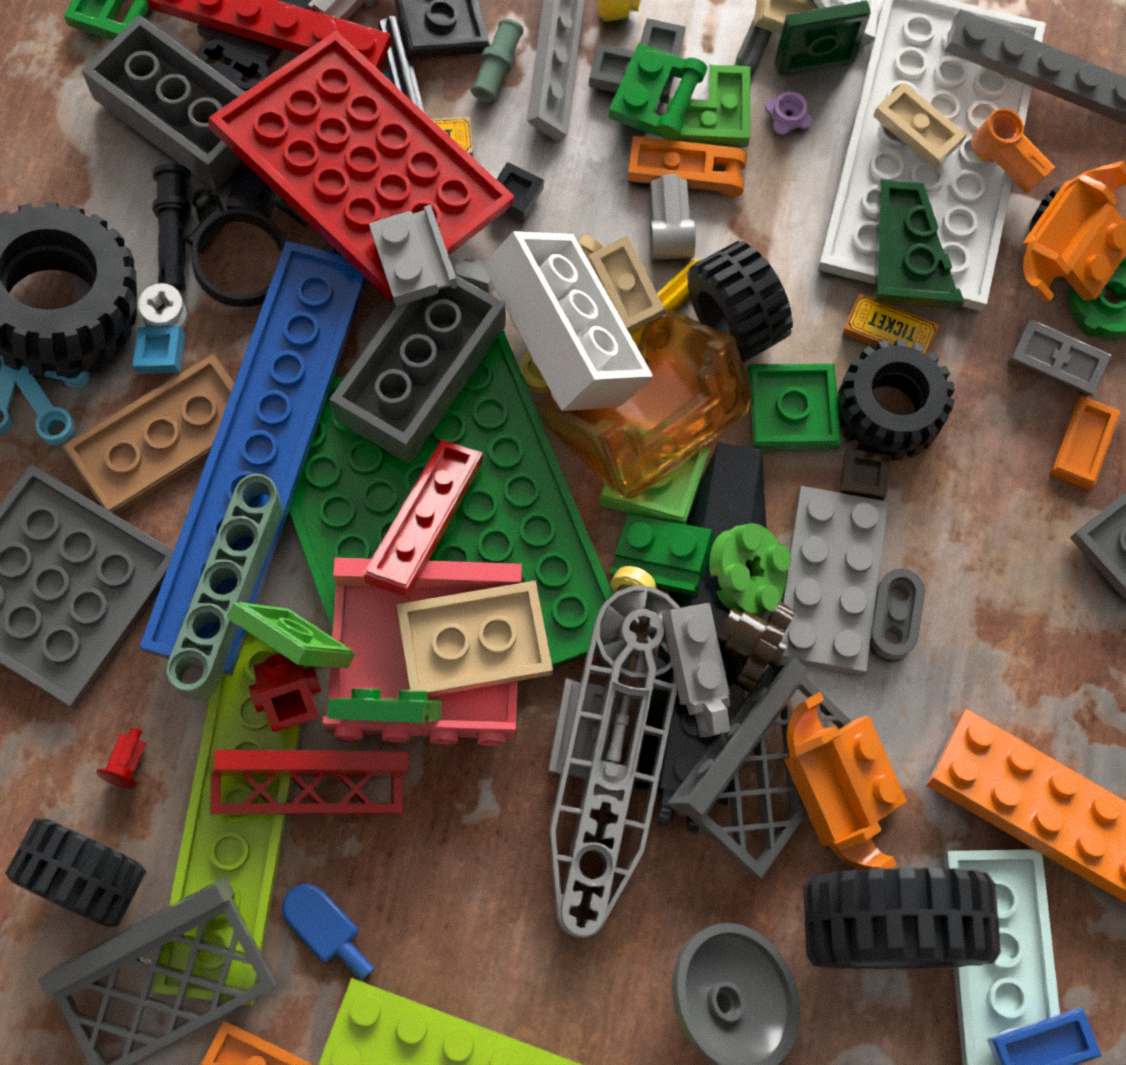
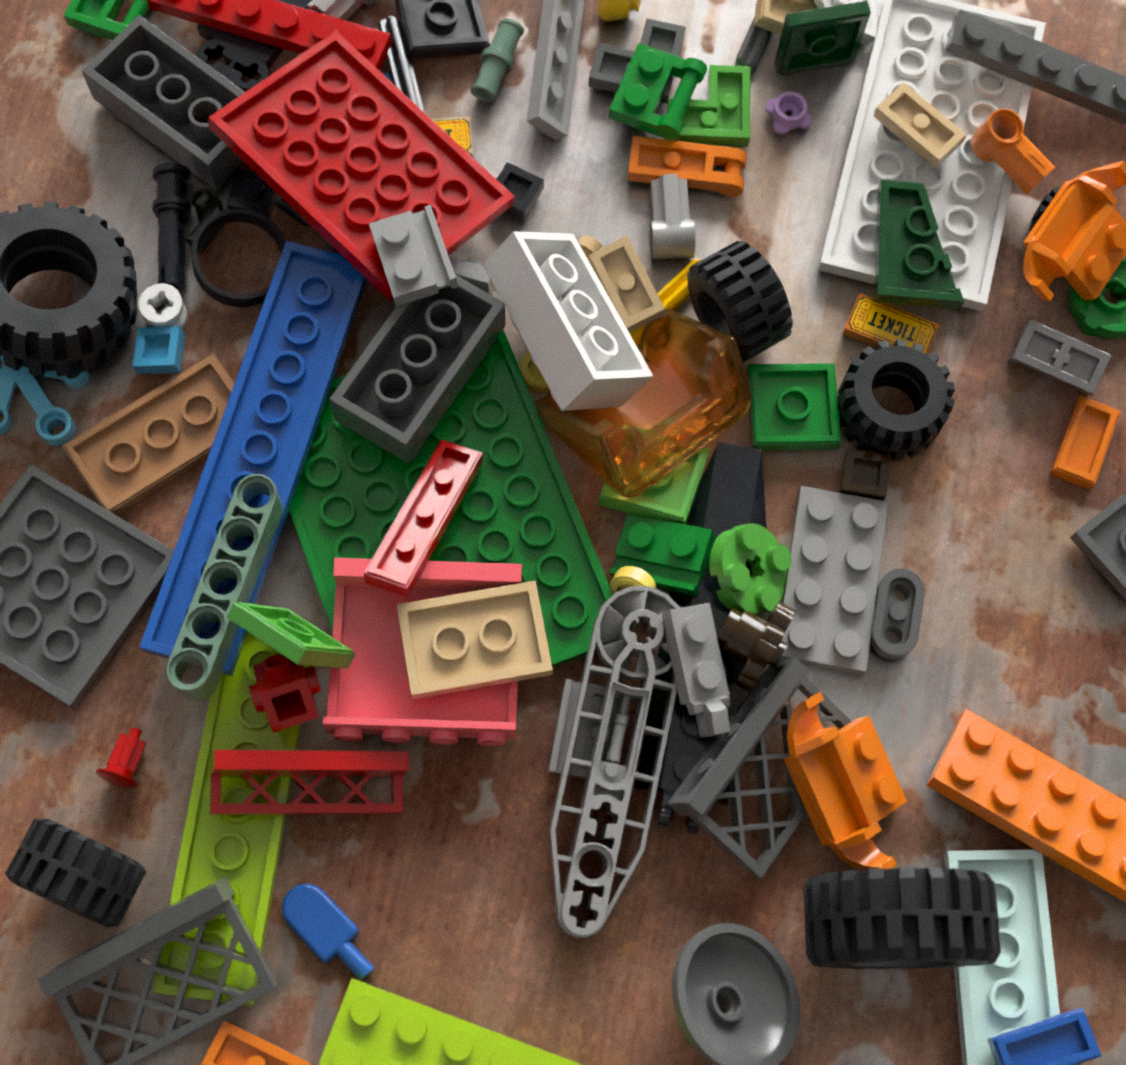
(369, 706): green plate -> none

